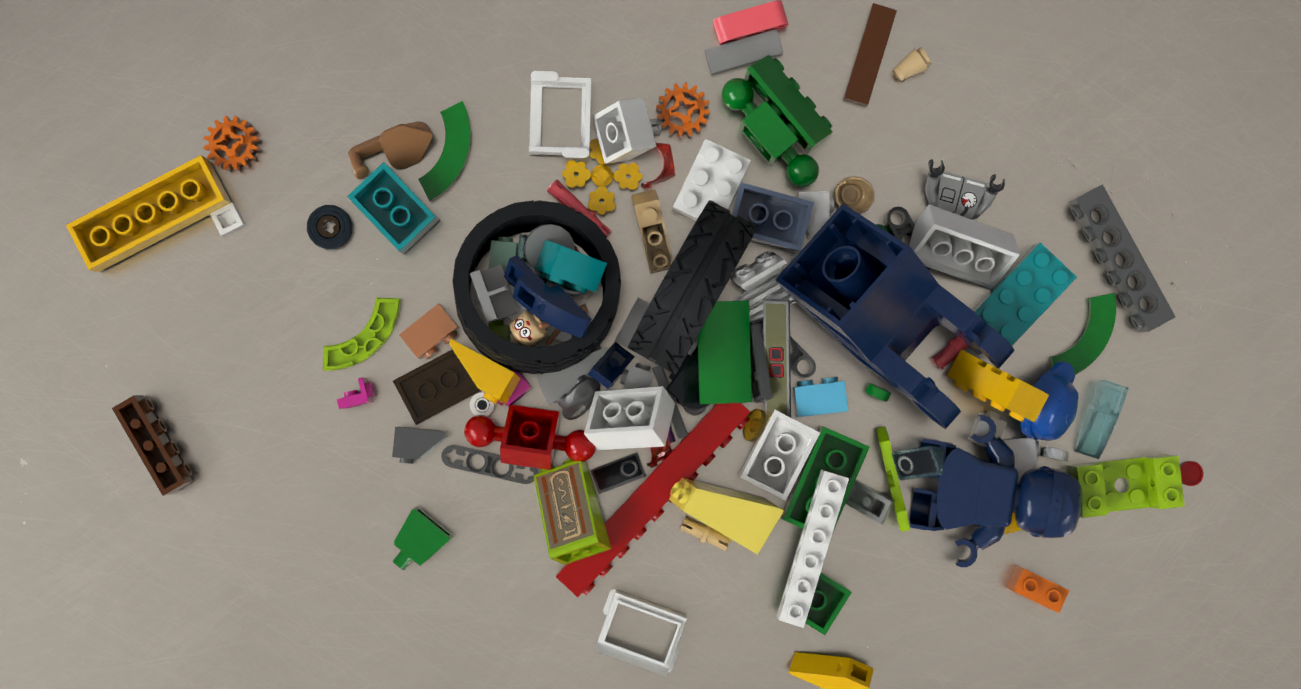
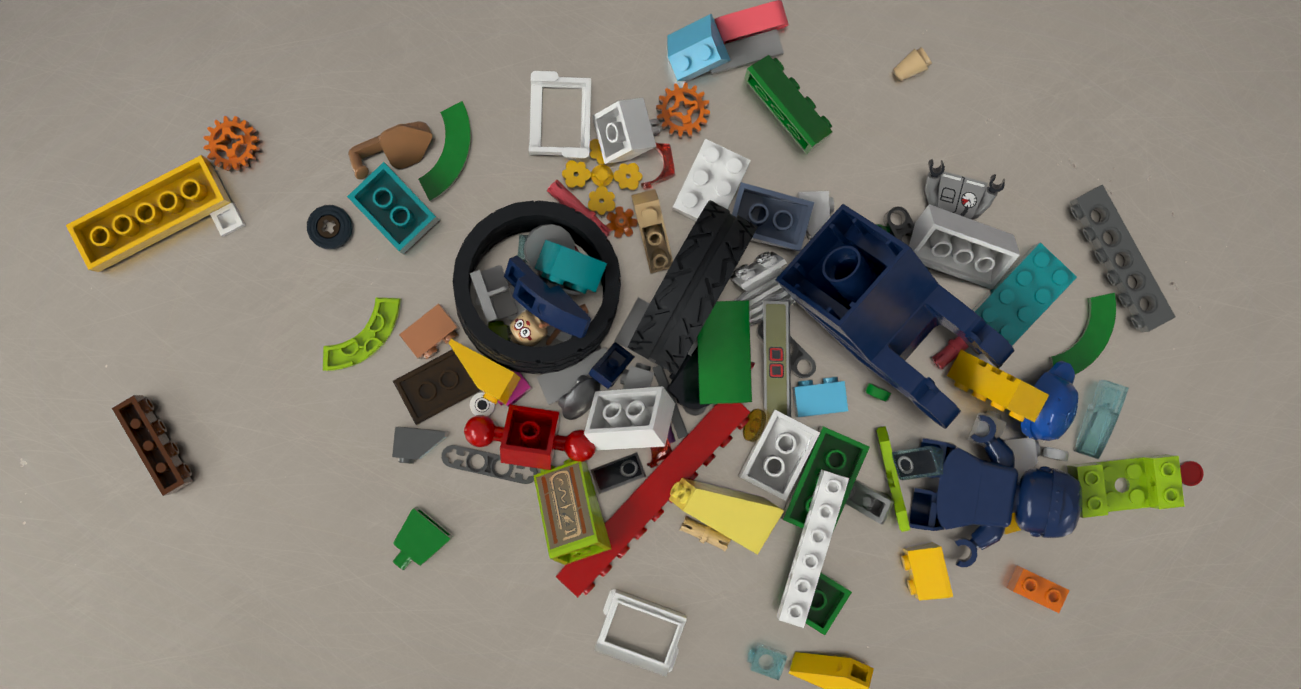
(353, 399): dark pink bracket -> none
(502, 251): sand green slope -> none
(624, 227): none -> orange plant
(696, 49): none -> medium azure slope
(759, 371): dark grey tile -> none
(769, 132): green brick -> none
(775, 669): none -> clear light blue brick
(854, 193): tan hair -> none
(870, 54): reddish brown tile -> none
(927, 572): none -> yellow slope

